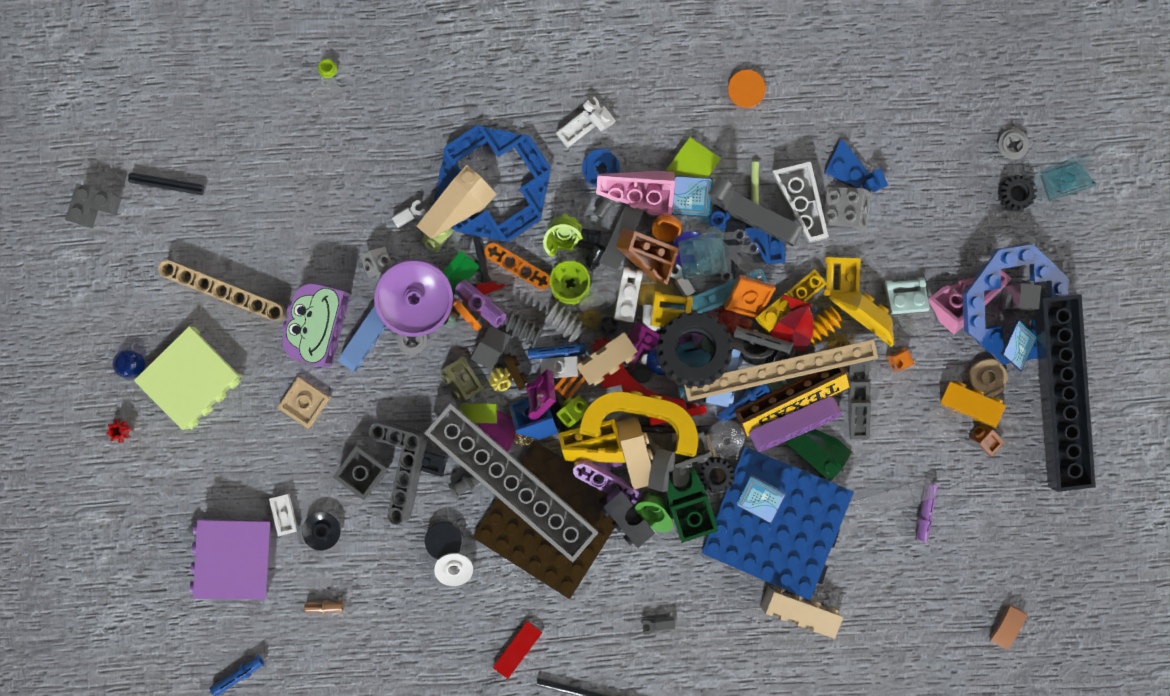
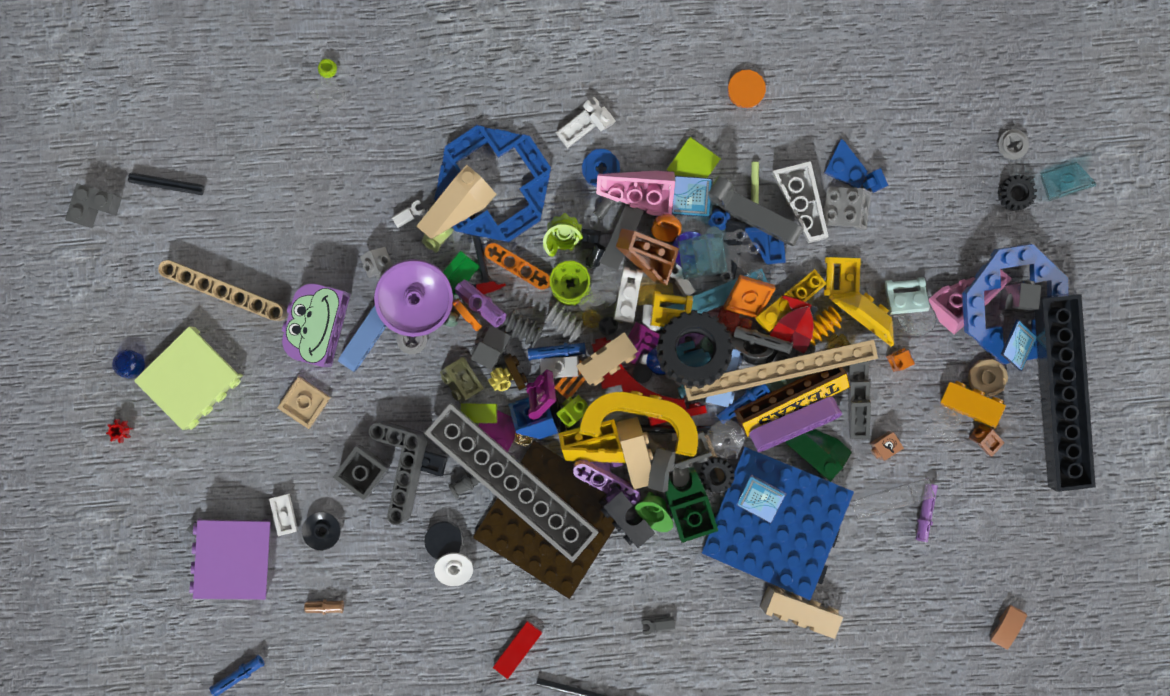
(886, 446): none -> nougat brick

